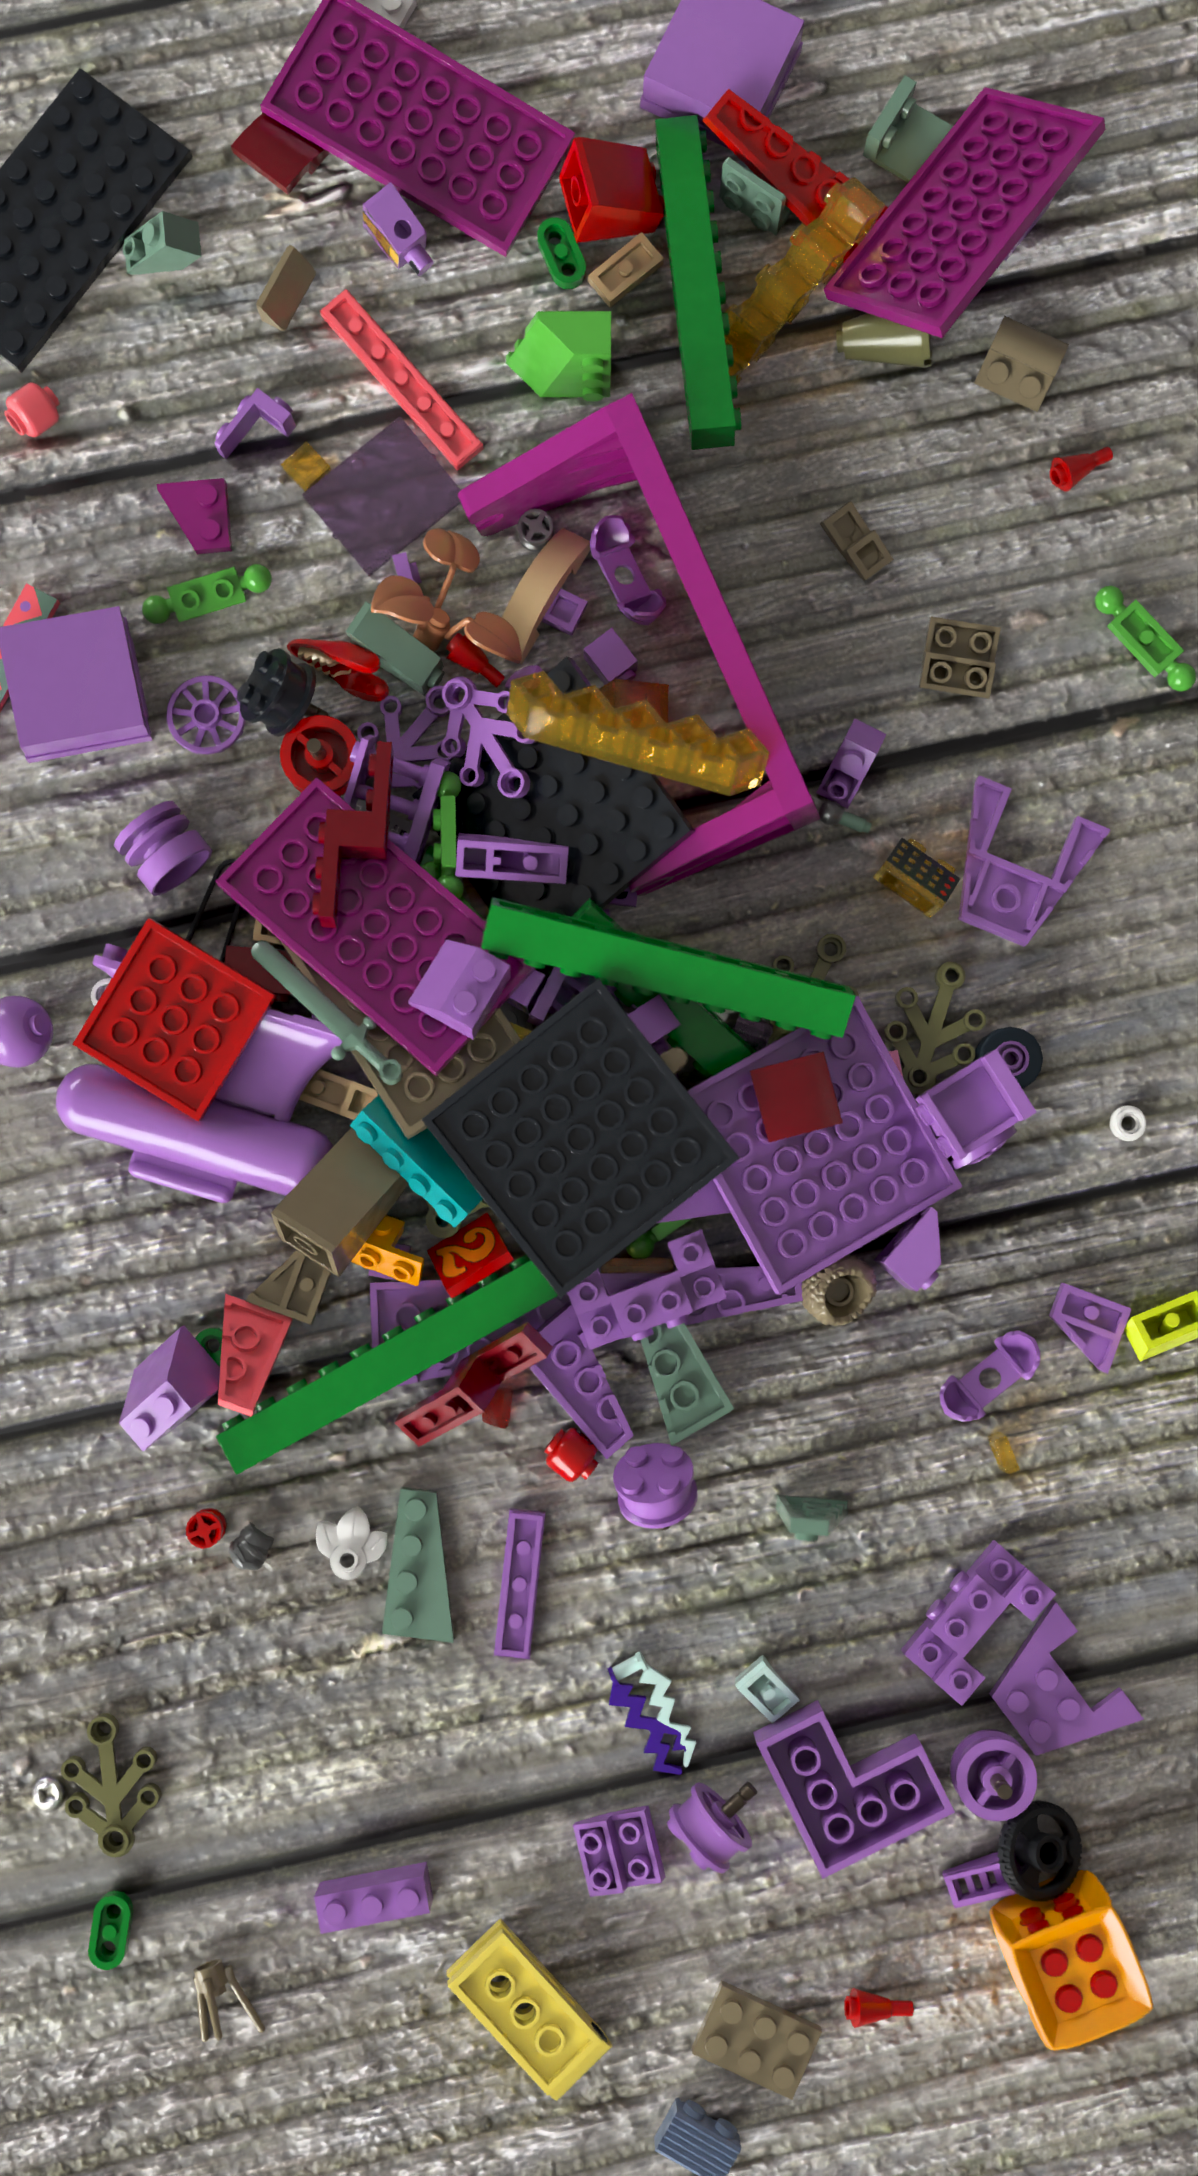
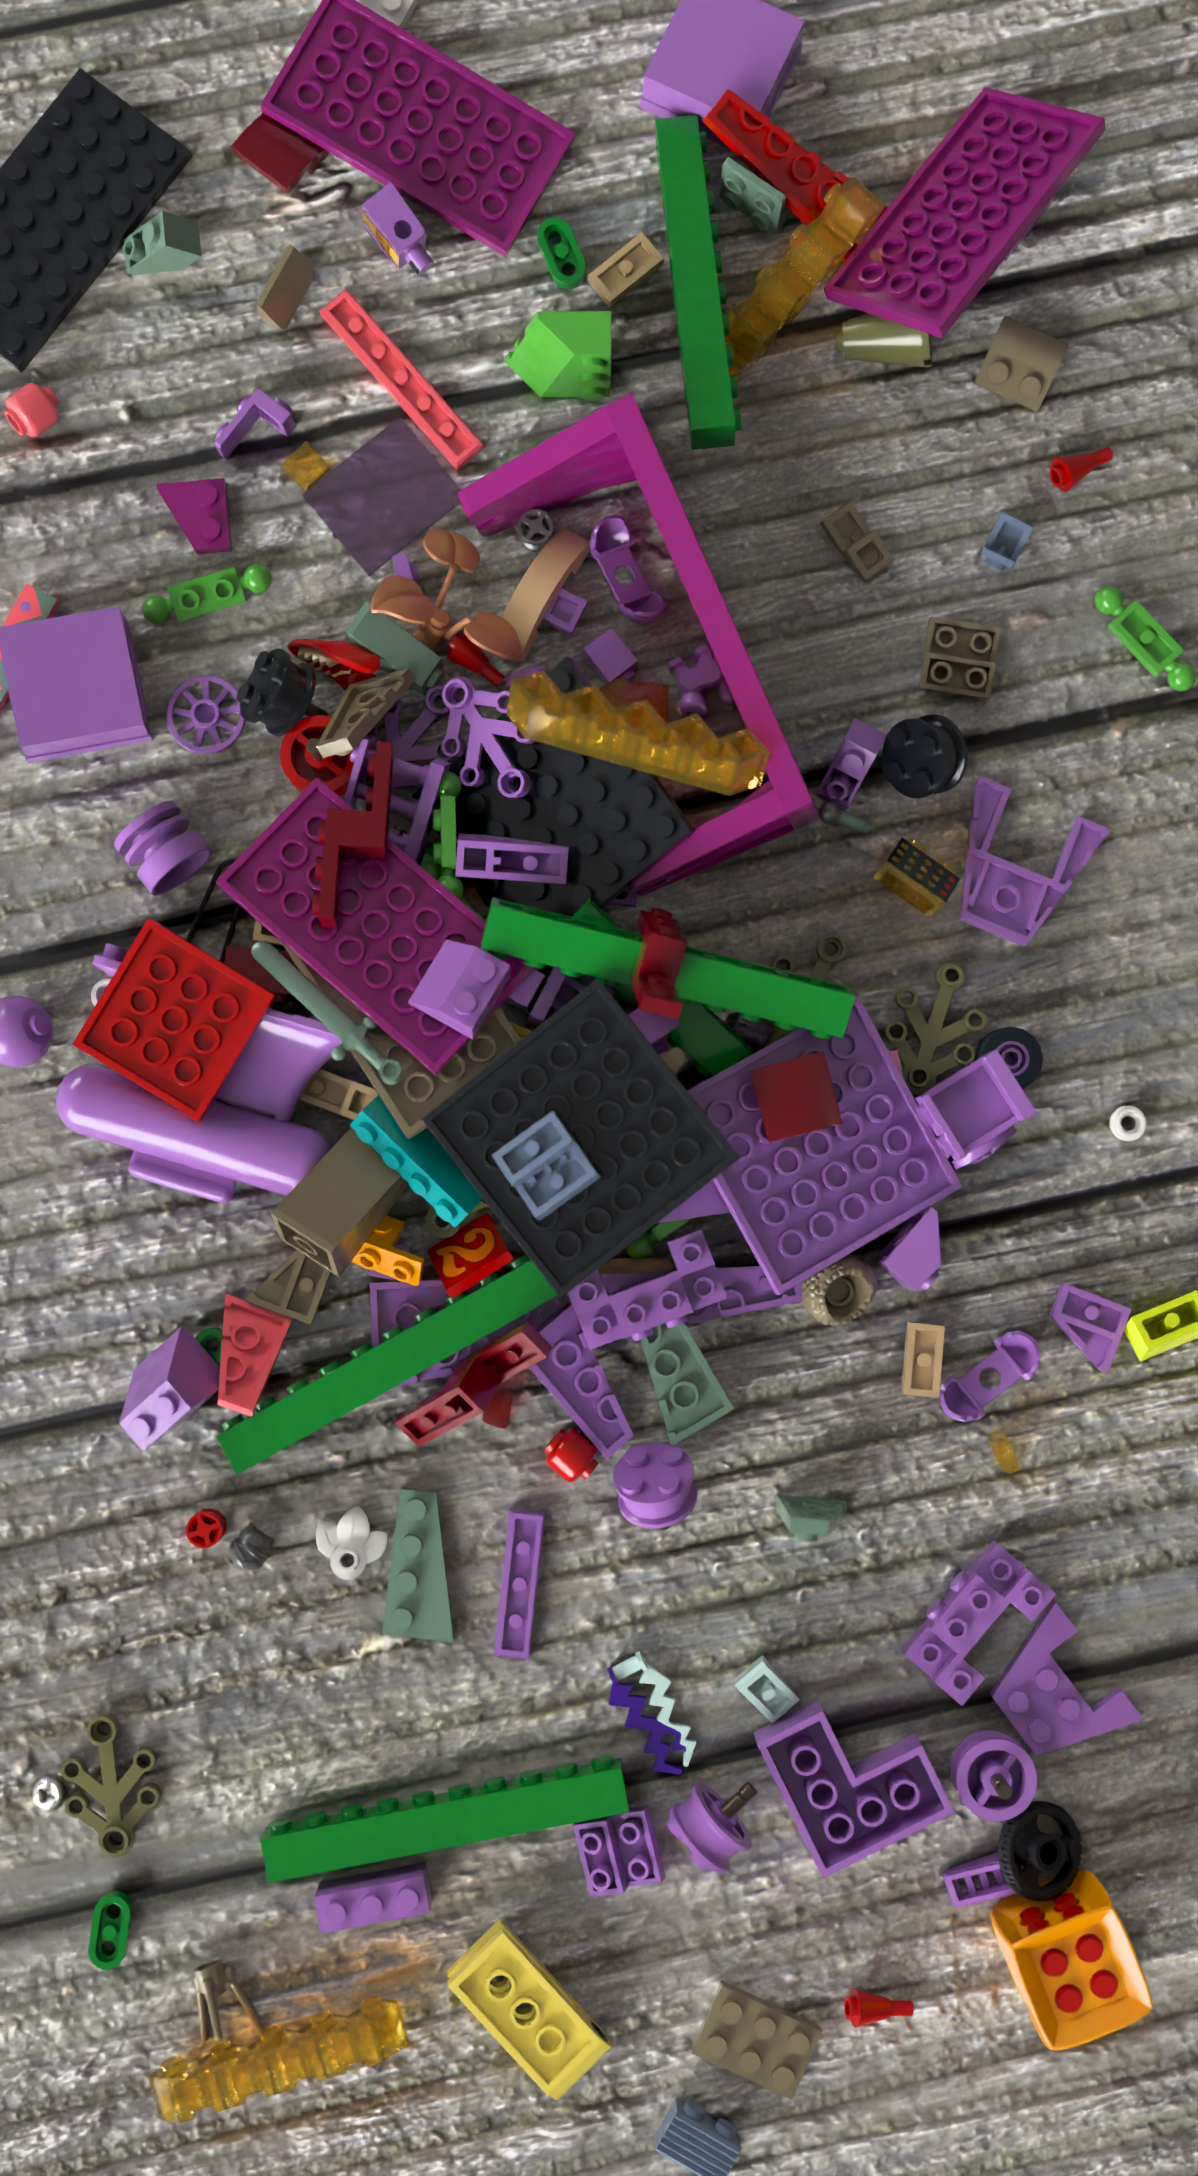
(278, 2060): none -> clear yellow brick
(361, 710): none -> dark tan wing
(444, 1819): none -> green brick
(546, 1165): none -> sand blue slope
(610, 190): red slope -> none
(659, 963): none -> dark red bracket
(697, 680): none -> medium lavender animal
(904, 133): sand green bracket -> none
(923, 1359): none -> tan plate
(924, 756): none -> black wheel
(1006, 541): none -> sand blue bracket

